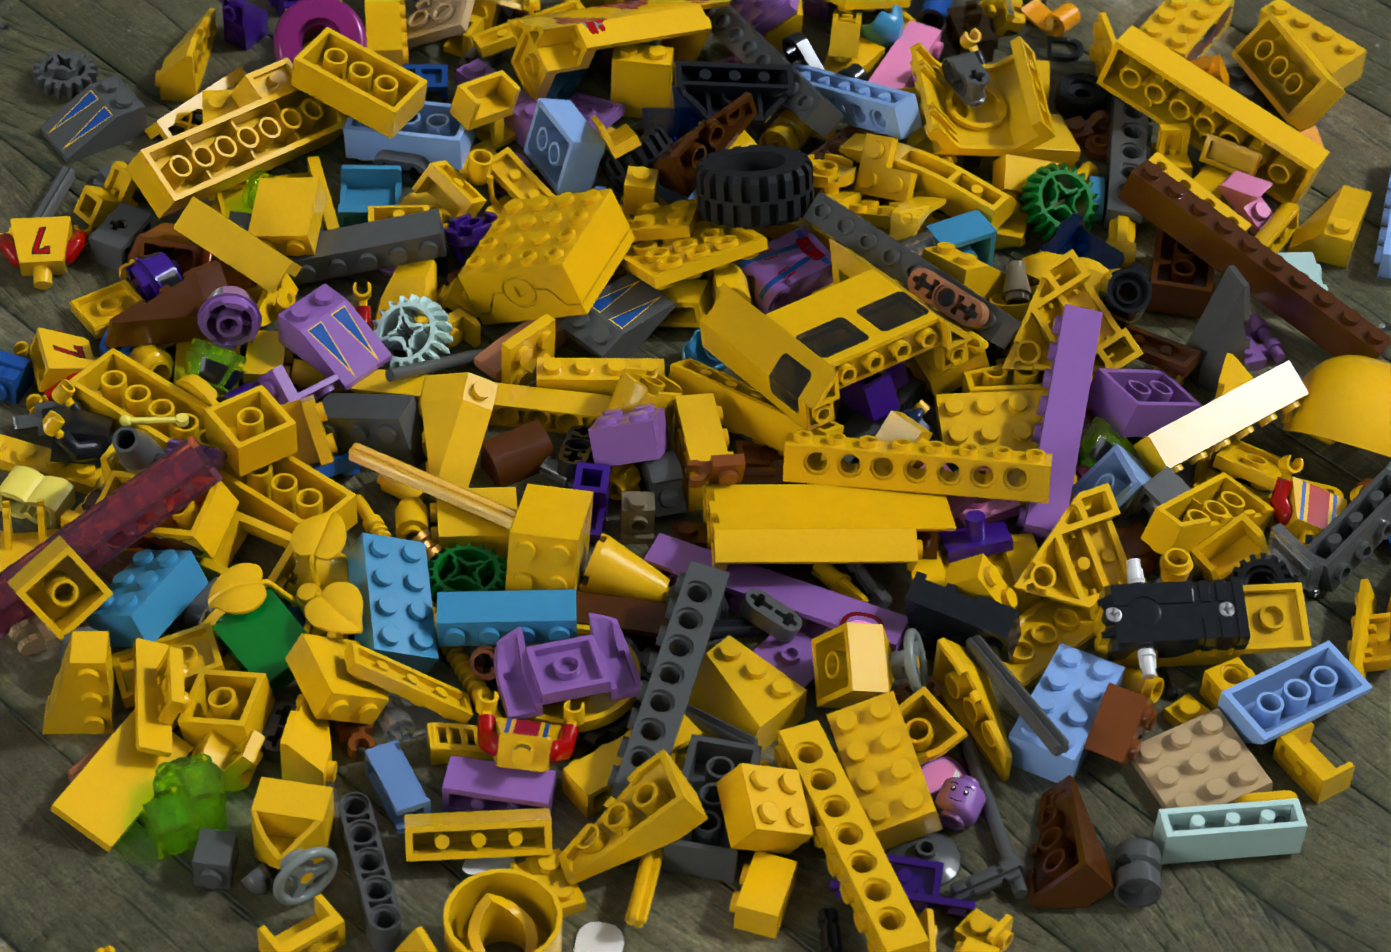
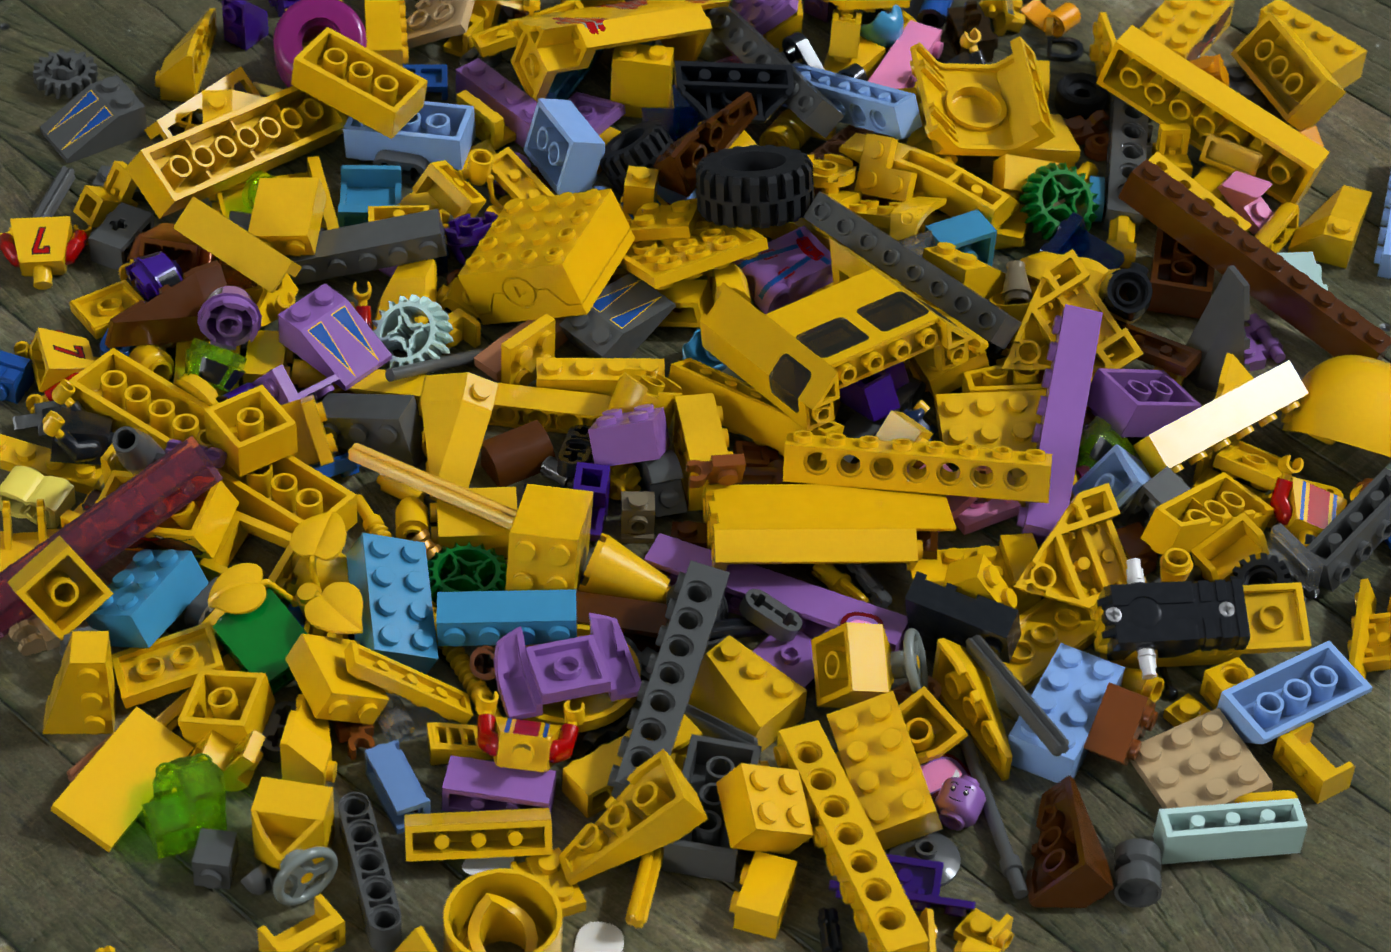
(158, 694): yellow bracket -> none
(181, 420): light yellow hinge -> none
(263, 82): yellow panel -> none
(484, 100): yellow panel -> none
(619, 140): yellow panel -> none
(961, 298): nougat beam -> none
(966, 78): dark grey piece -> none
(976, 538): dark purple tile -> none
(985, 880): dark grey axle -> none

